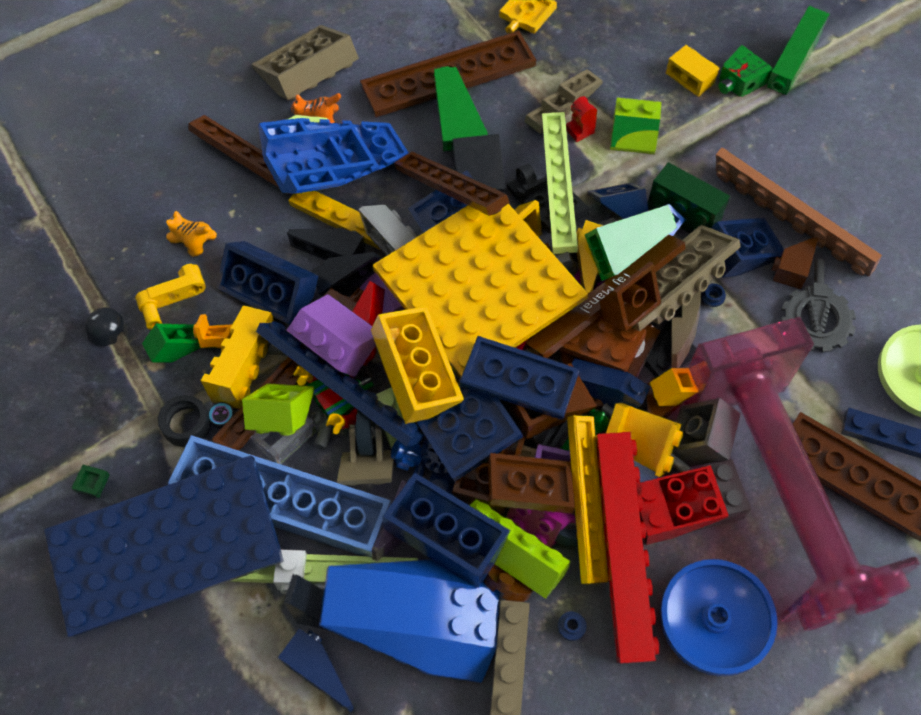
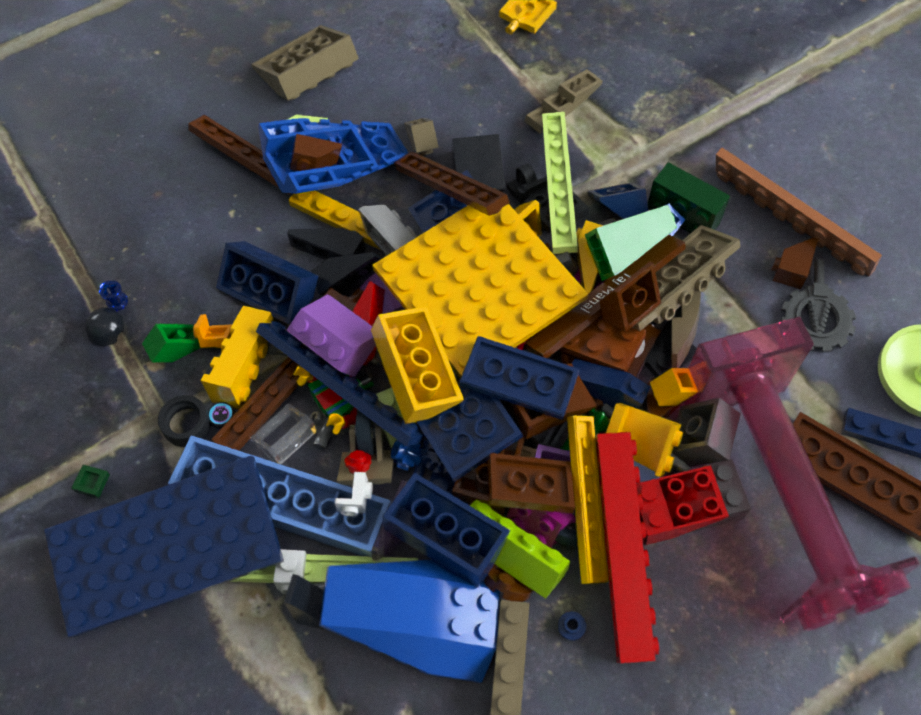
(111, 298): none -> clear blue bush
(187, 285): yellow beam -> none
(190, 233): light orange animal -> none
(277, 408): lime slope -> none
(310, 660): dark blue slope -> none
(313, 153): none -> reddish brown slope
(319, 107): orange animal -> none
(358, 461): none -> red plate
(361, 492): none -> white bracket
(422, 135): none -> dark tan slope
(455, 108): green slope -> none
(475, 64): reddish brown plate -> none
(582, 120): red leg -> none
(635, 125): lime slope -> none
(692, 70): yellow brick -> none
(716, 290): dark blue plate -> none
(718, 617): blue dish -> none
(743, 73): green torso -> none
(757, 245): dark blue slope -> none
(798, 50): green slope -> none

